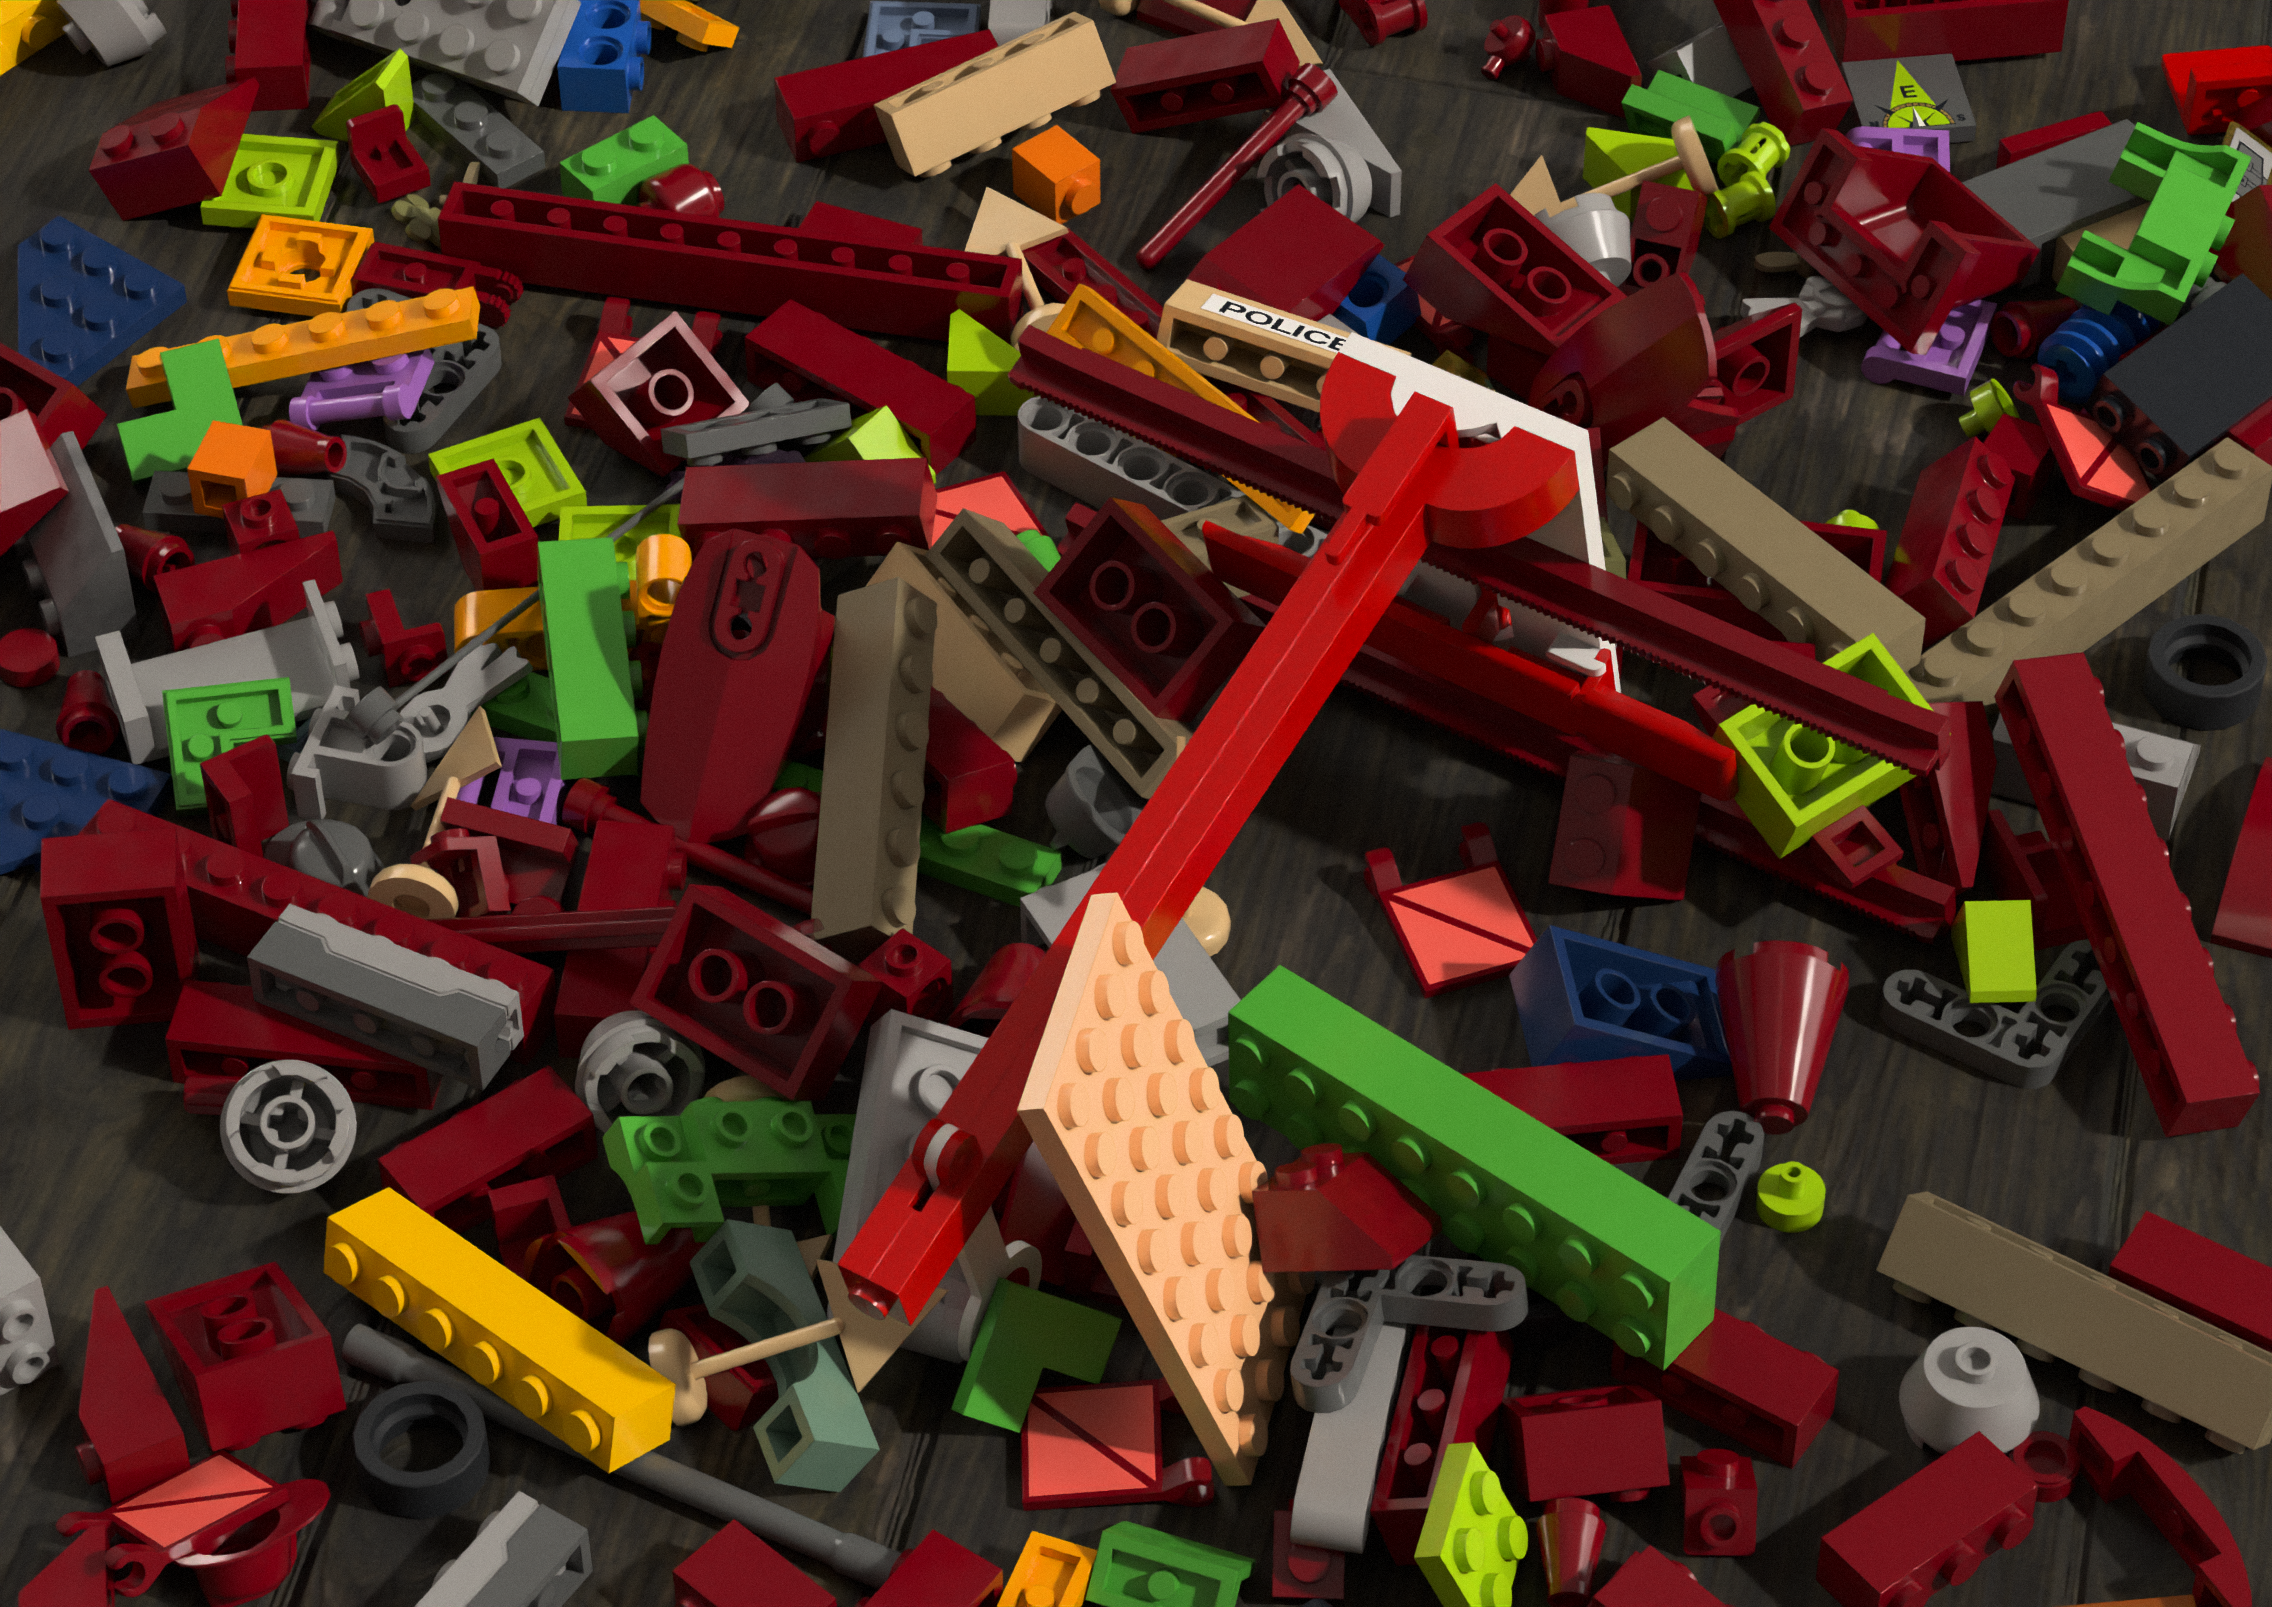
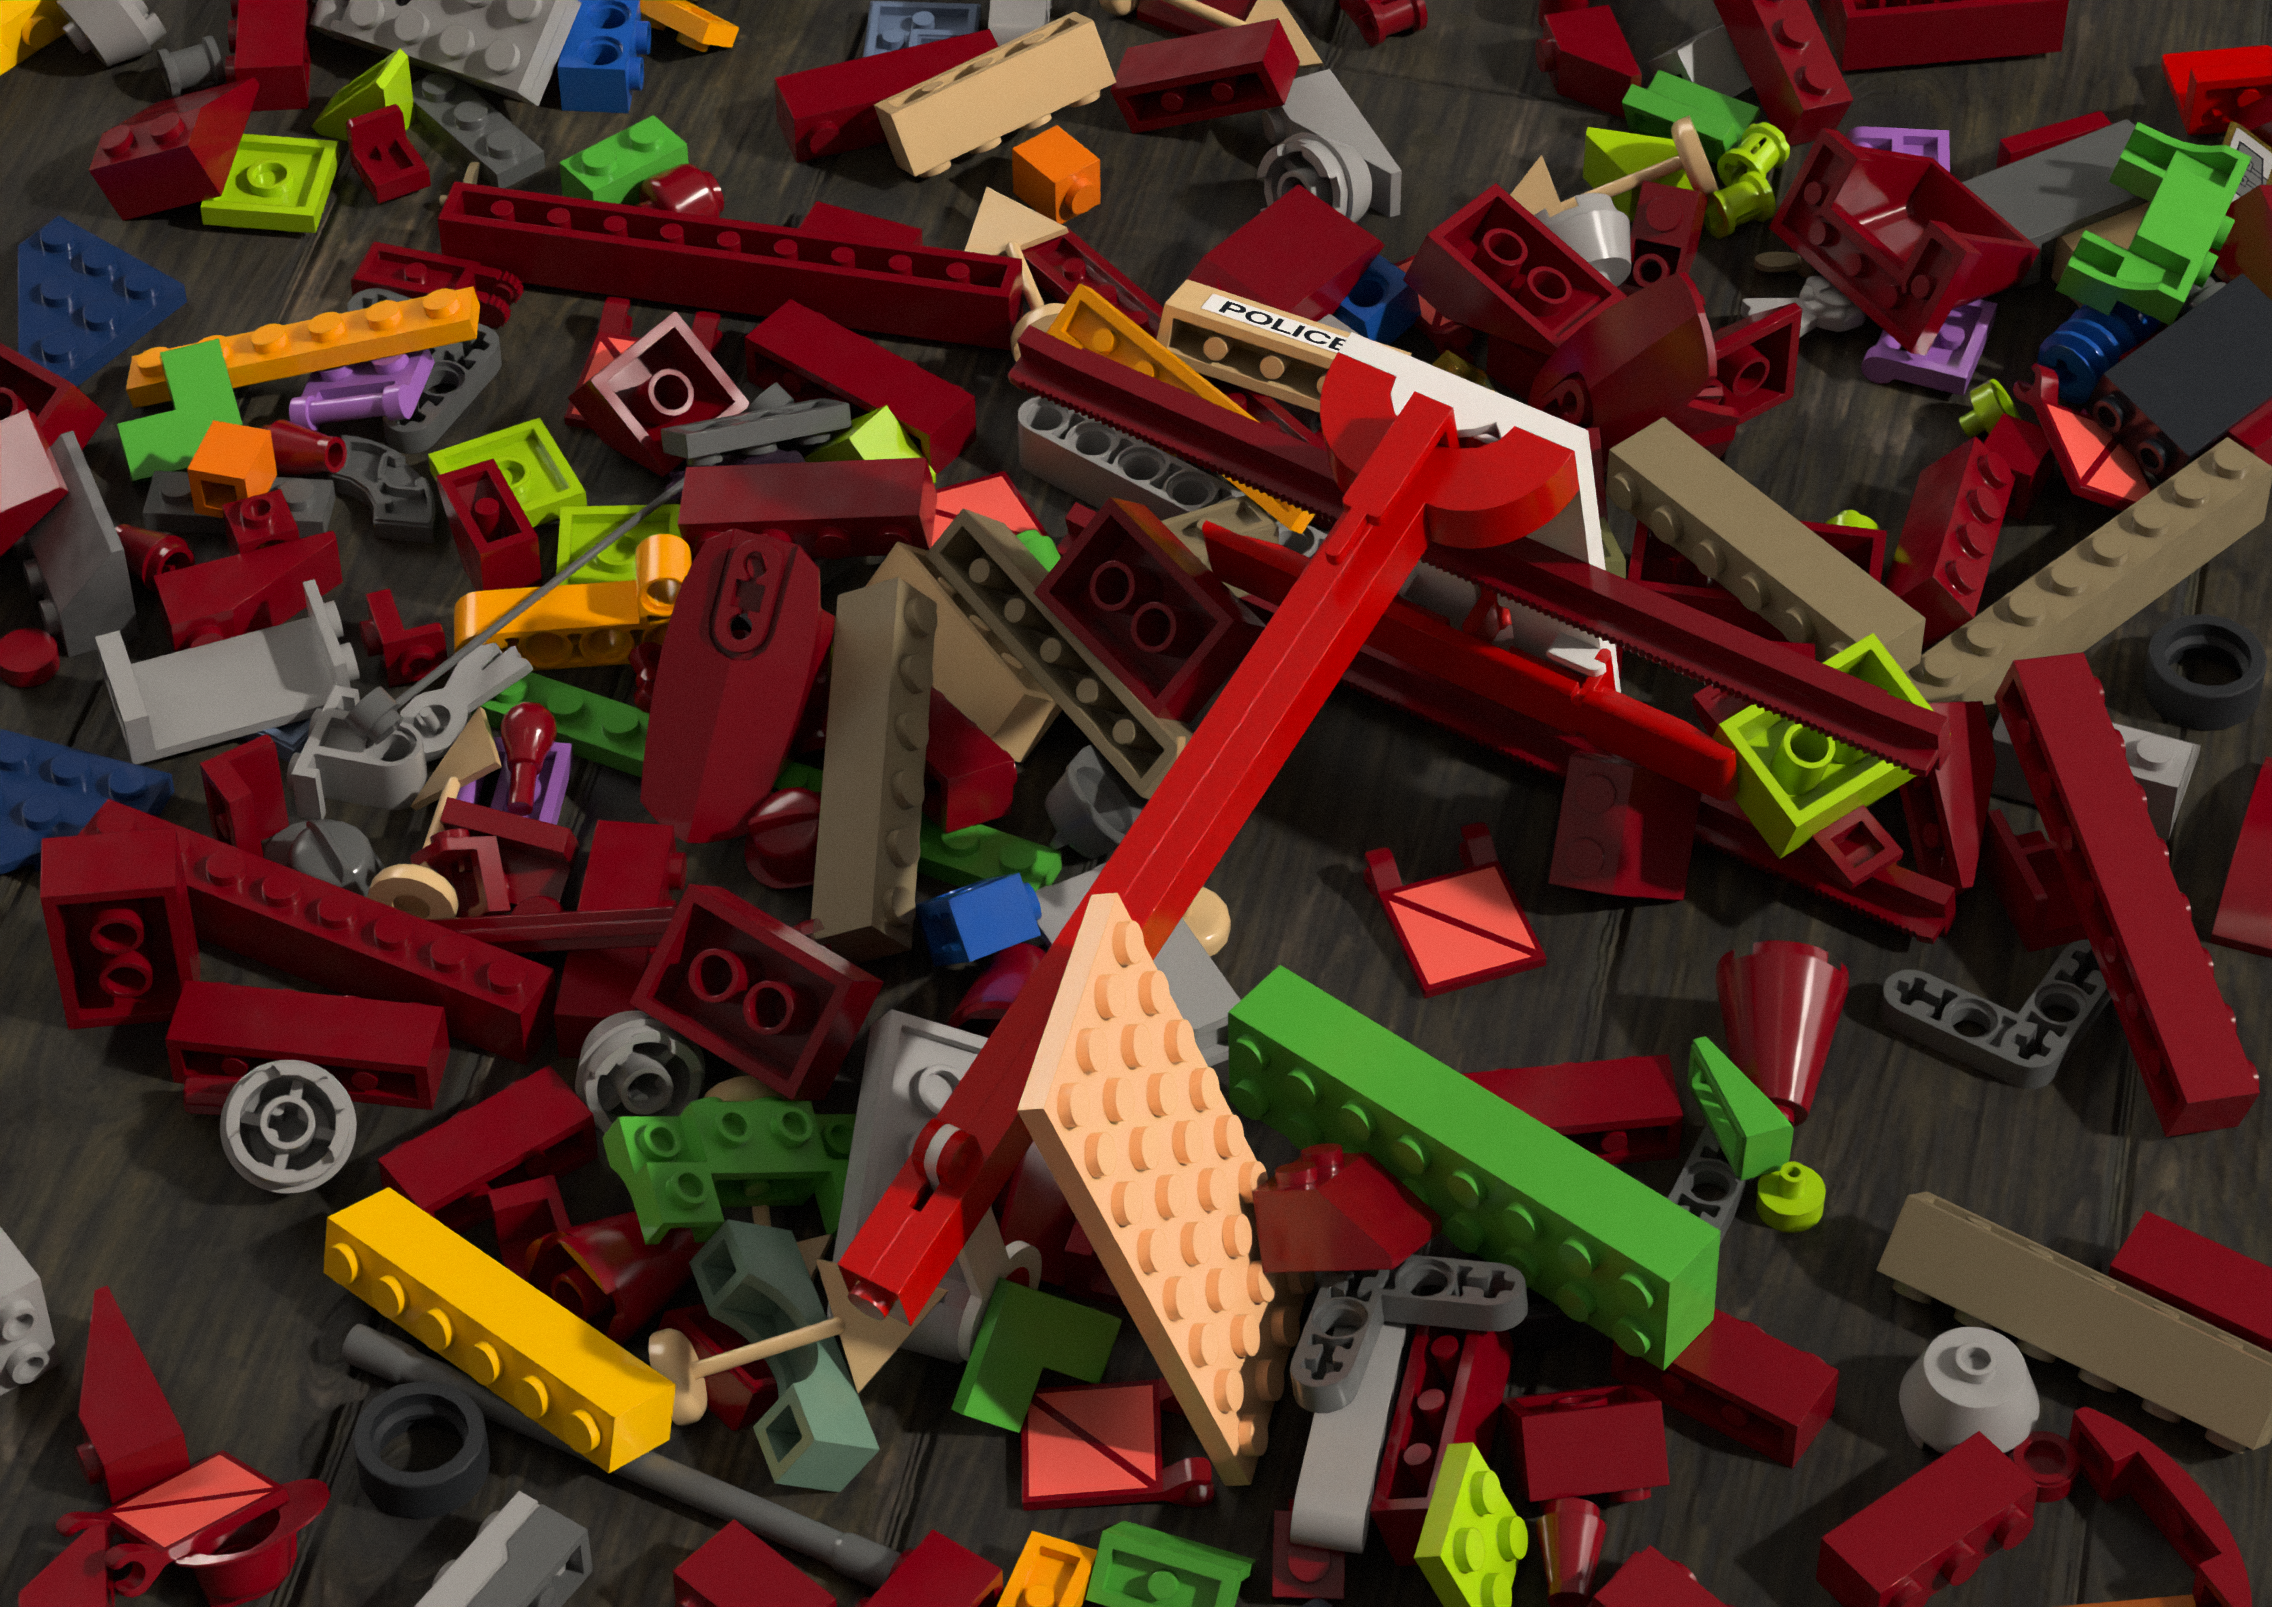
(87, 714): dark red cone -> none
(191, 66): none -> dark grey bush
(217, 719): bright green tile -> none
(248, 1356): dark red slope -> none
(293, 244): light orange piece -> none
(386, 996): dark grey piece -> none
(420, 219): olive plant -> none
(527, 738): none -> dark red piece
(589, 659): bright green brick -> none
(593, 802): dark red piece -> none
(914, 979): dark red brick -> none
(979, 919): none -> blue brick
(981, 367): lime slope -> none
(1308, 92): dark red piece -> none
(1507, 44): dark red piece -> none
(1615, 1001): dark blue slope -> none
(1718, 1503): dark red bracket -> none
(1741, 1117): none -> bright green slope
(1910, 95): dark grey tile -> none
(1996, 950): lime slope -> none
(2024, 325): dark red cone -> none

